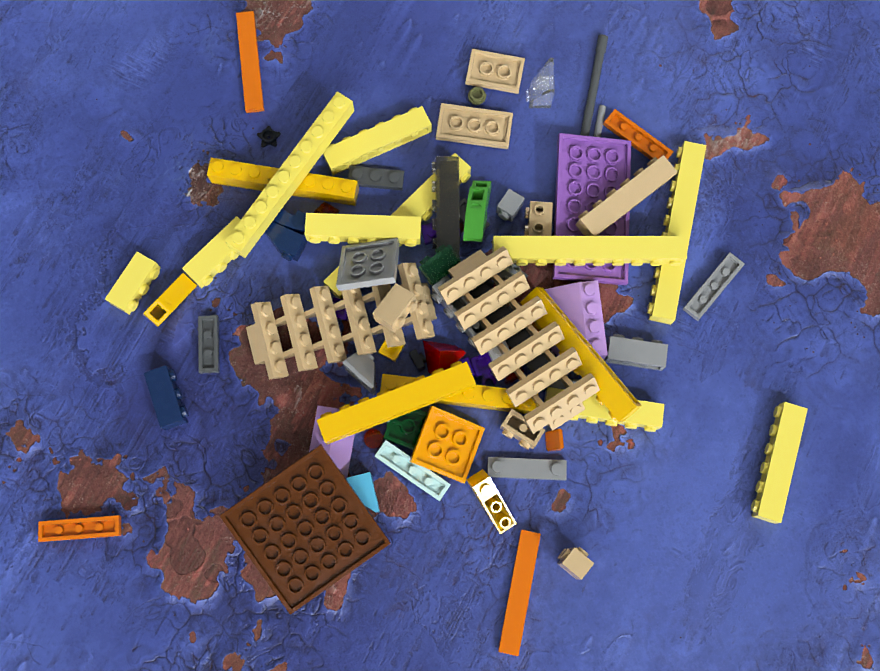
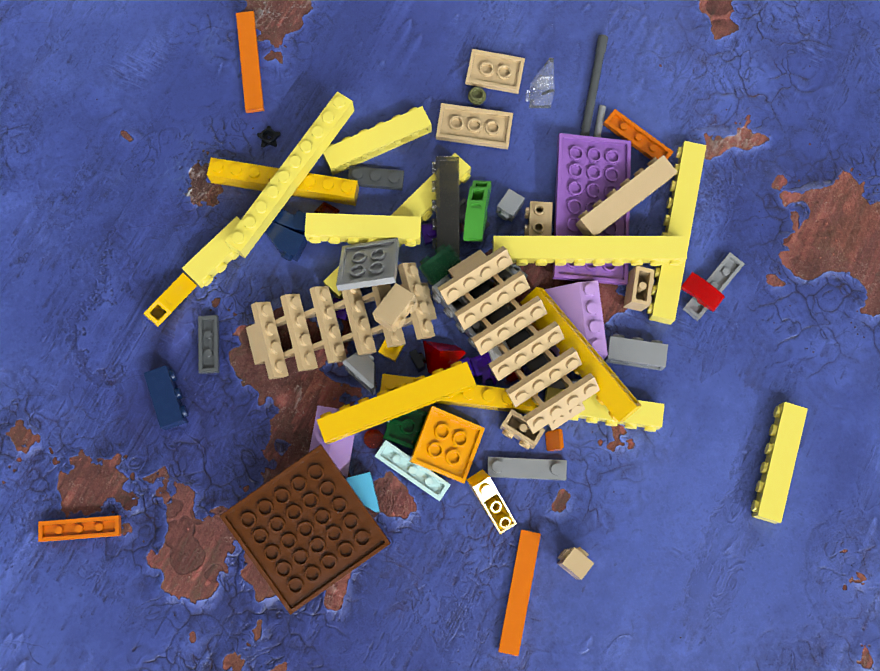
(133, 283): light yellow brick -> none
(639, 288): none -> tan brick
(703, 291): none -> red slope

